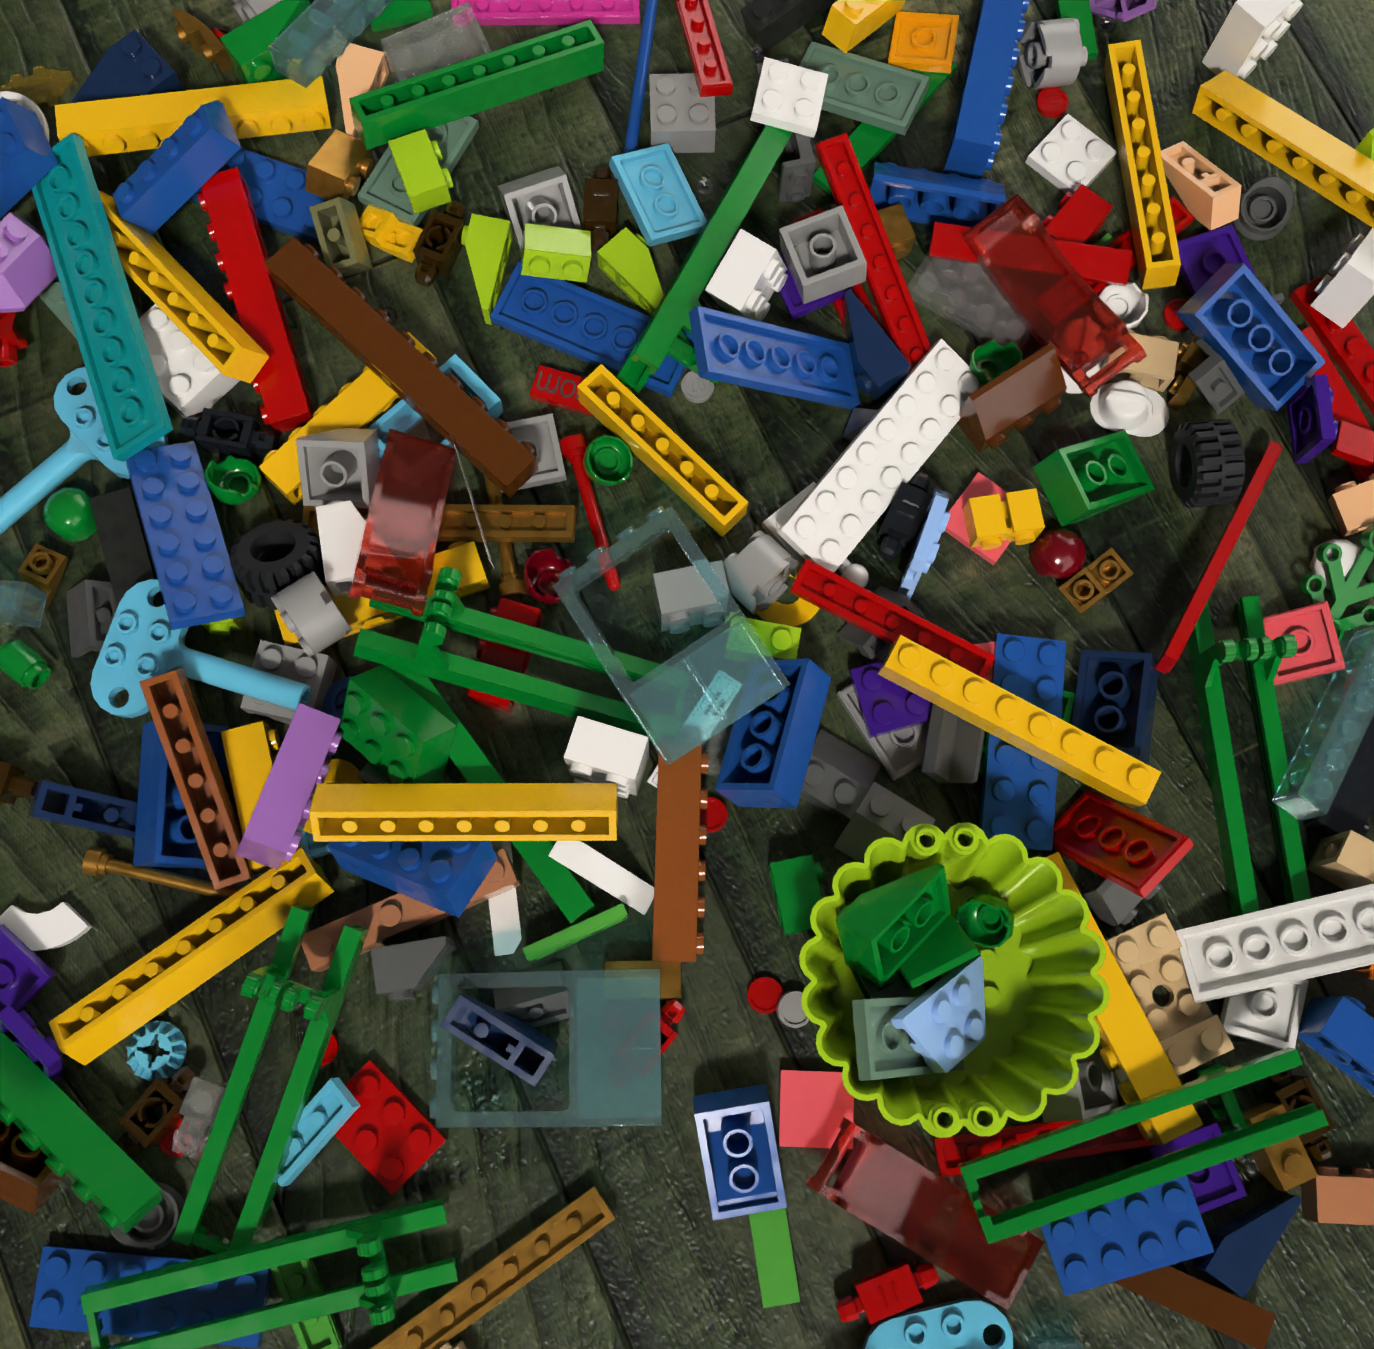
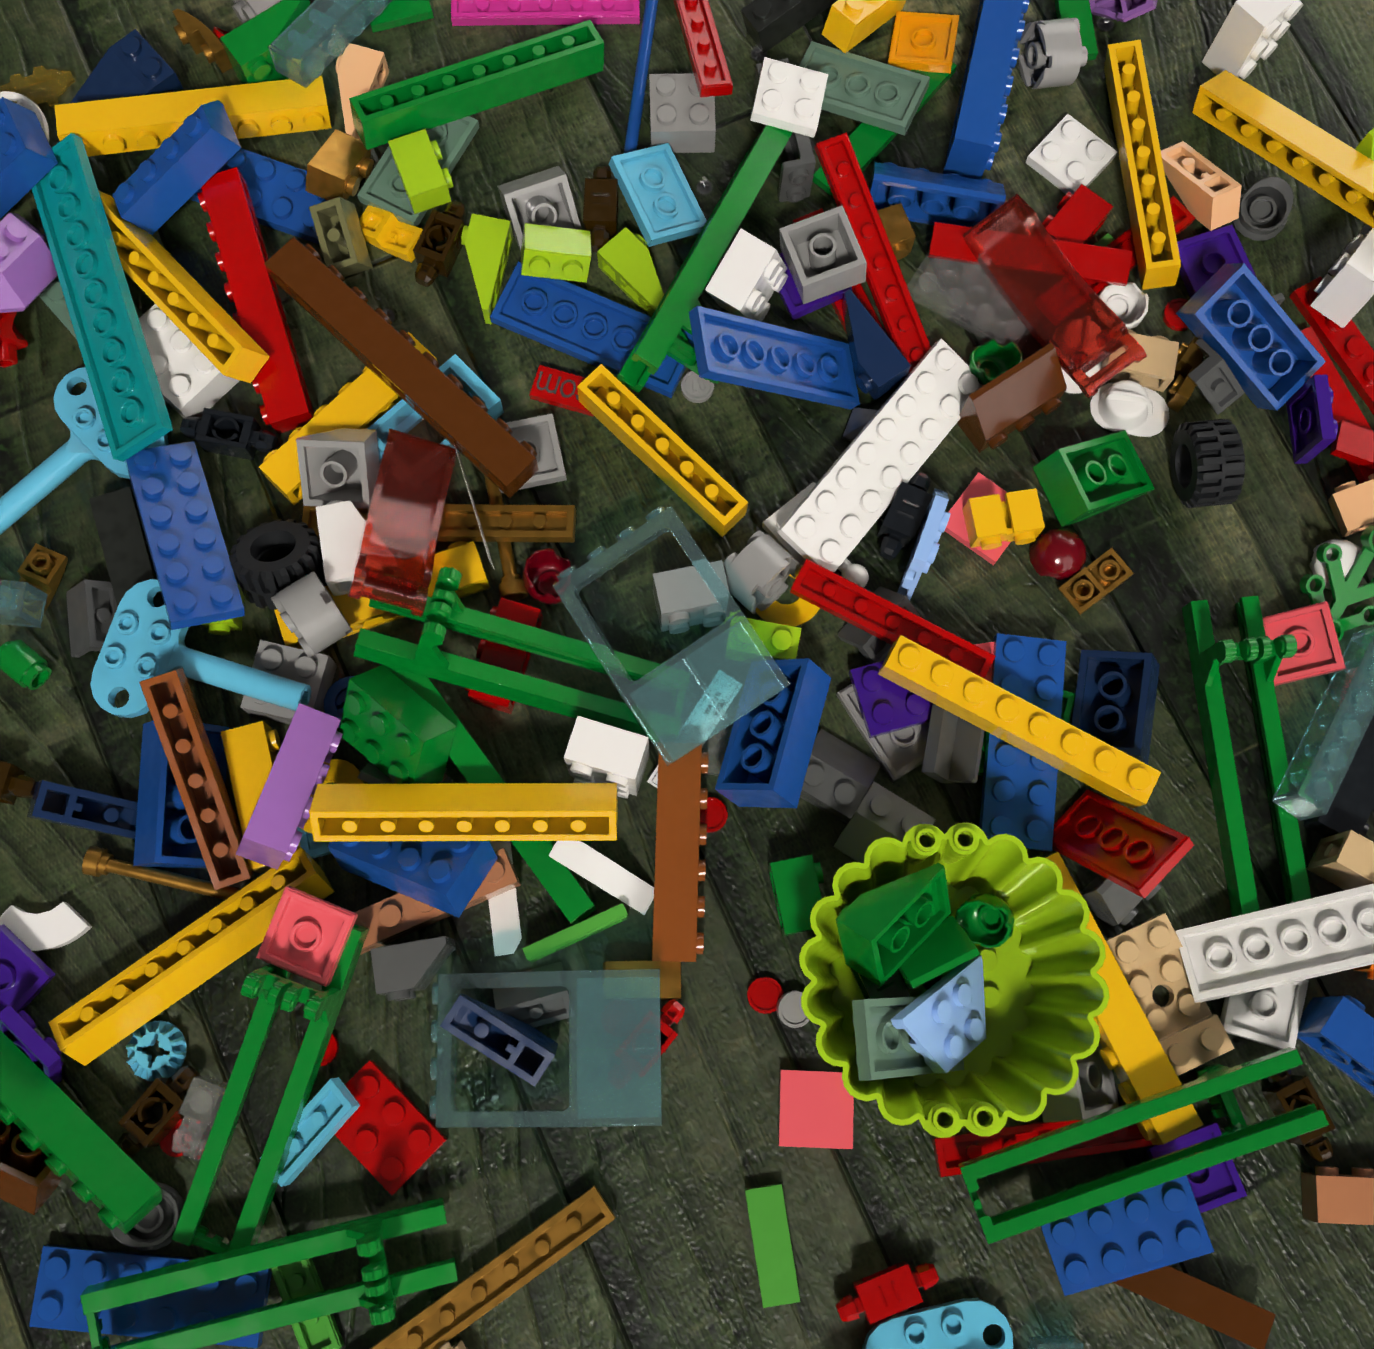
(70, 514): green hair -> none
(233, 480): green hair -> none
(307, 936): none -> coral tile
(435, 43): clear slope -> none
(573, 450): red piece -> none
(607, 460): green hair -> none
(739, 1152): blue slope -> none
(923, 1214): clear red windscreen -> none
(1052, 102): red piece -> none
(1218, 558): red tile -> none
(1246, 1243): dark blue slope -> none
(1283, 1163): pearl gold brick -> none

